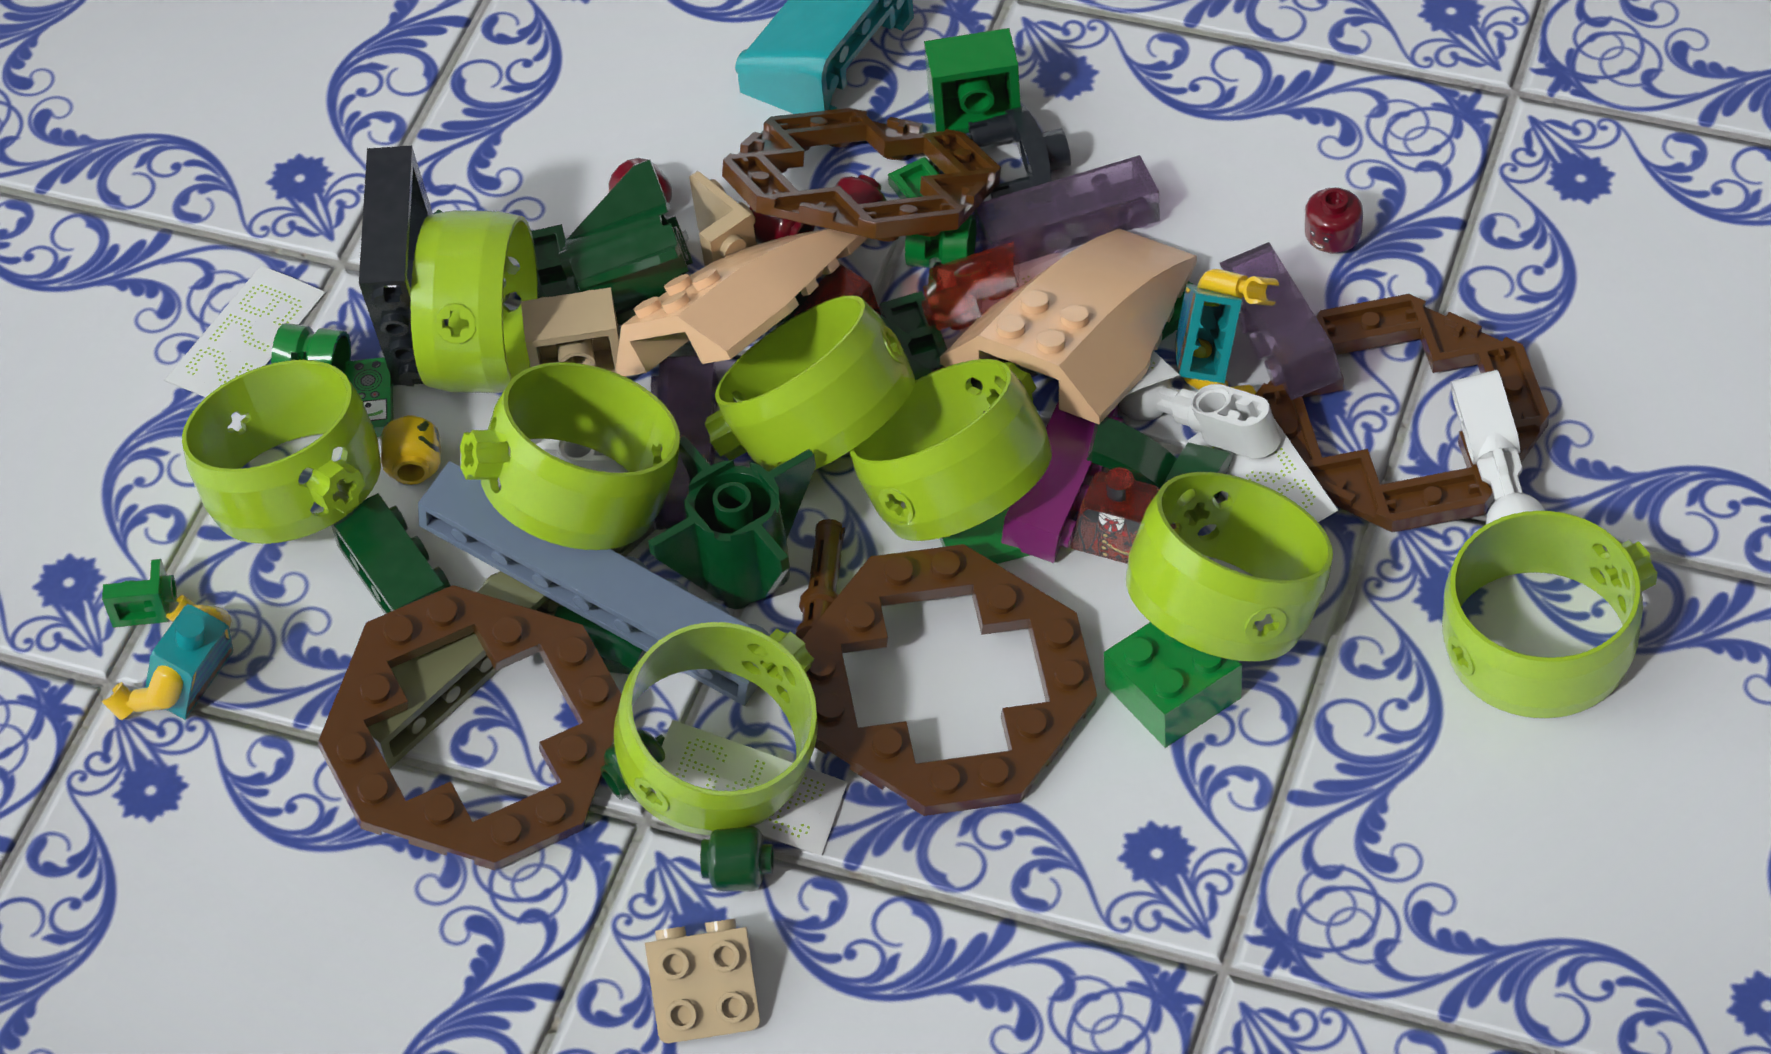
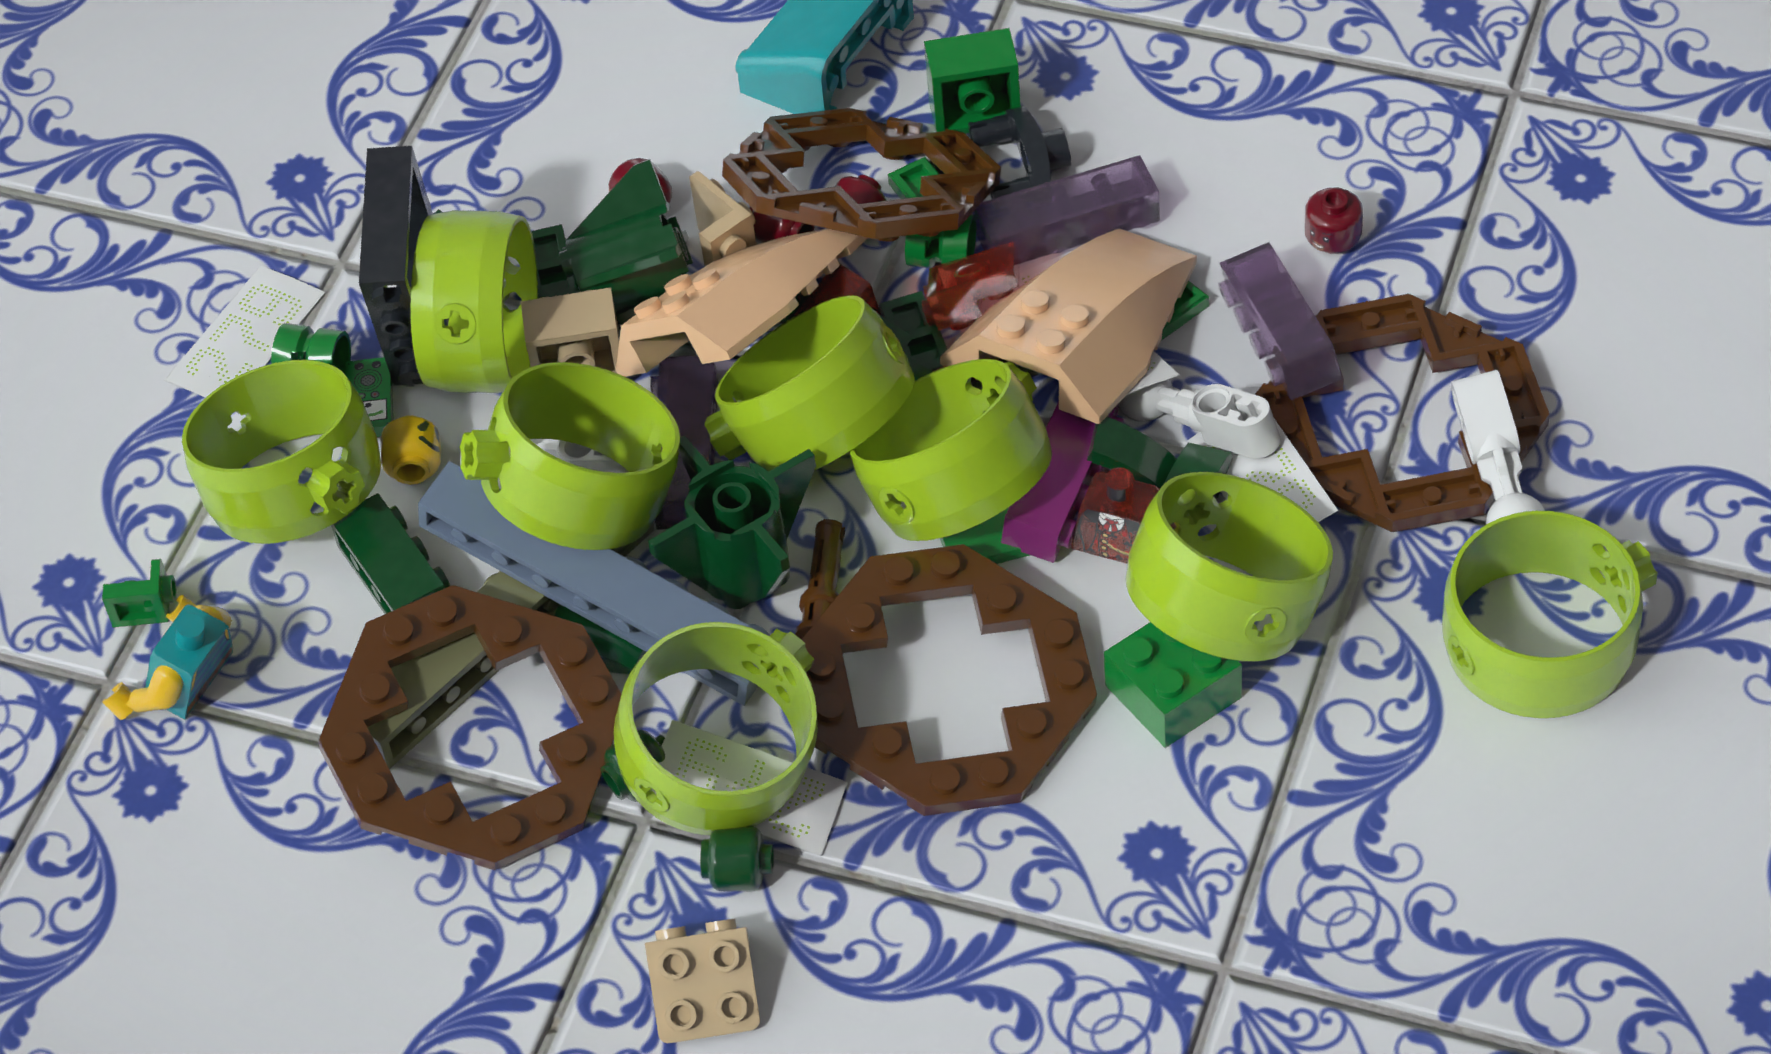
(1210, 323): torso -> none

